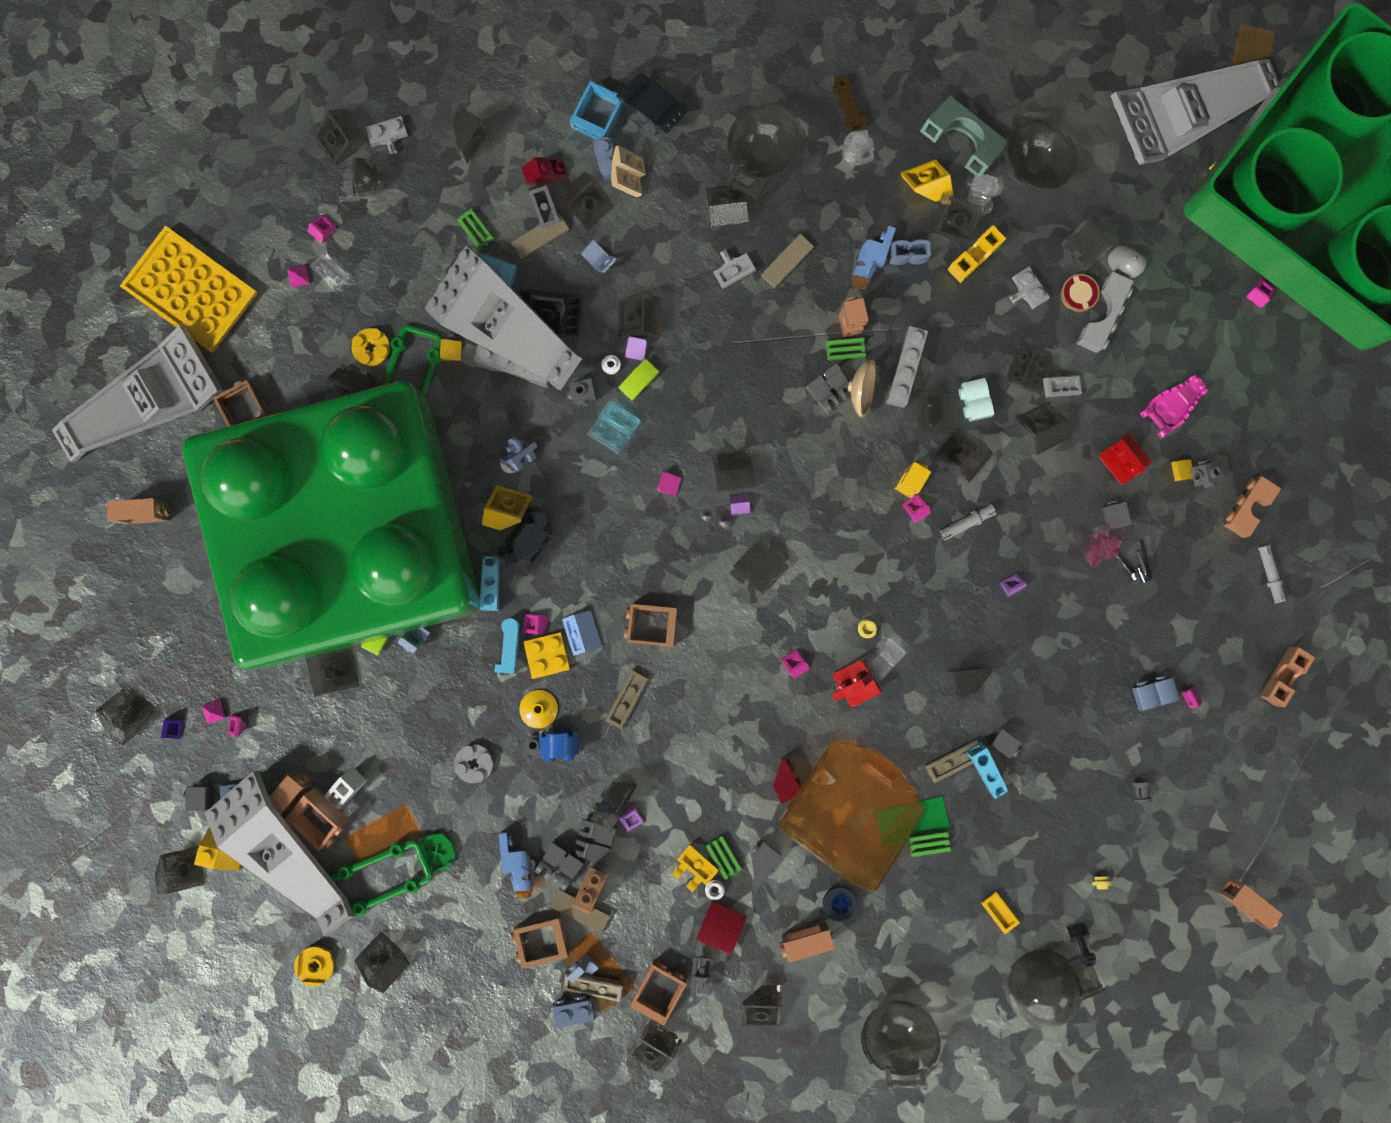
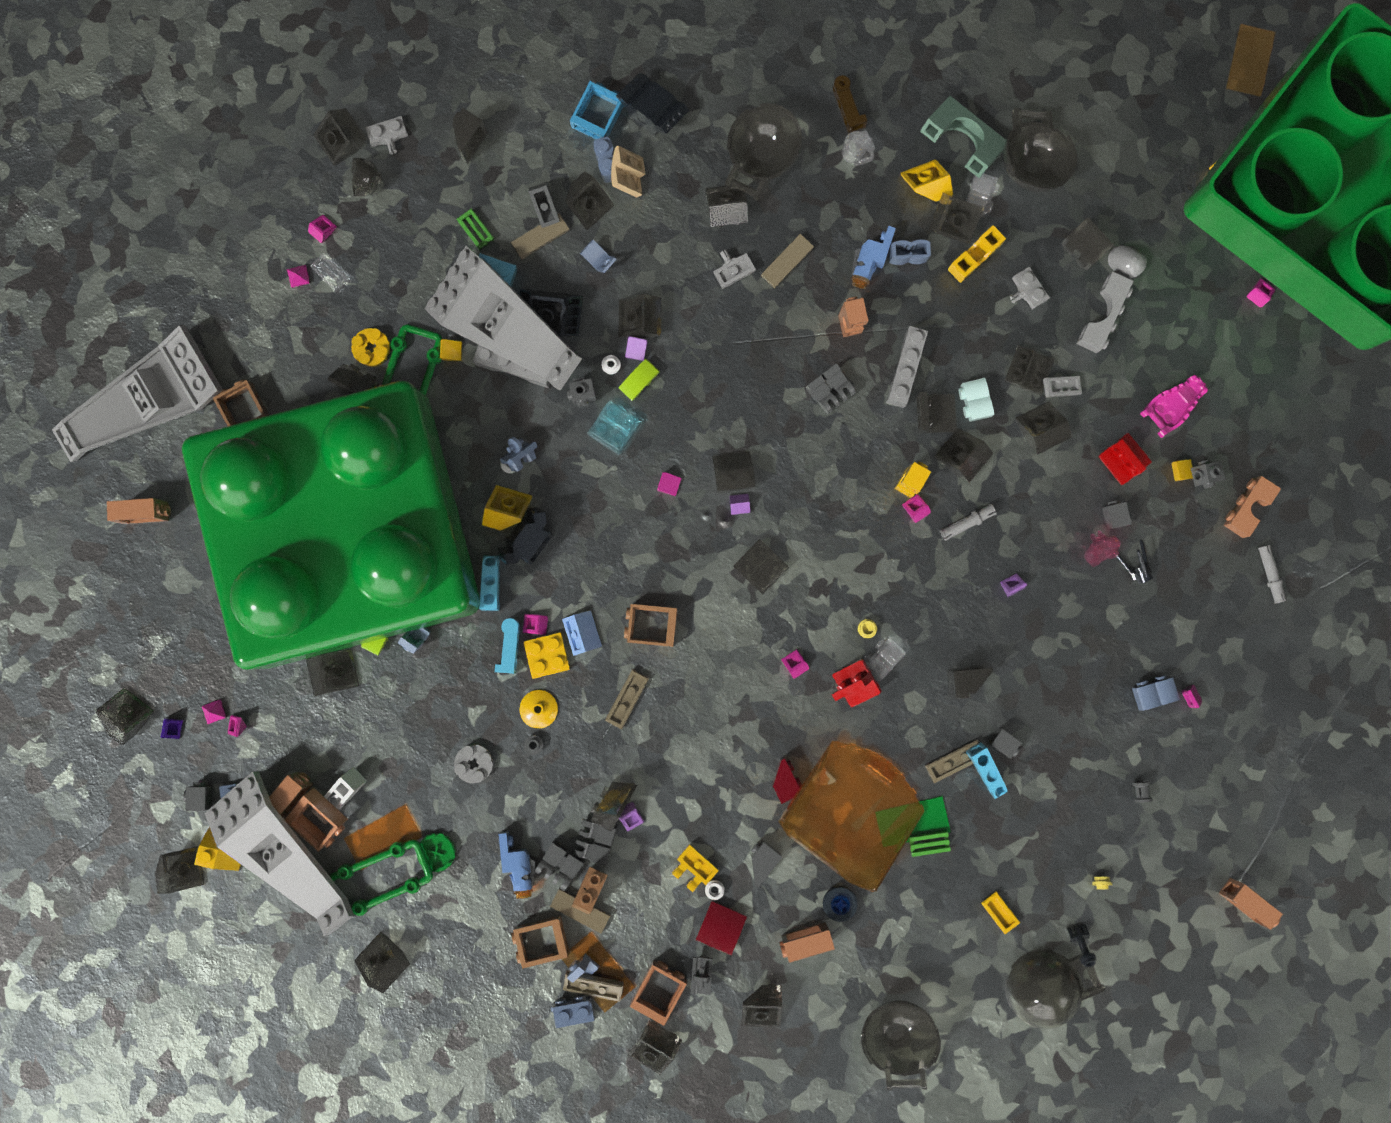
(189, 289): yellow plate -> none
(323, 957): yellow plate -> none
(544, 170): dark red slope -> none
(558, 743): blue brick -> none
(715, 843): bright green tile -> none
(843, 349): bright green tile -> none
(863, 387): tan dish -> none
(1080, 293): tile -> none
(1182, 110): light grey wing -> none
(1279, 687): nougat arch -> none

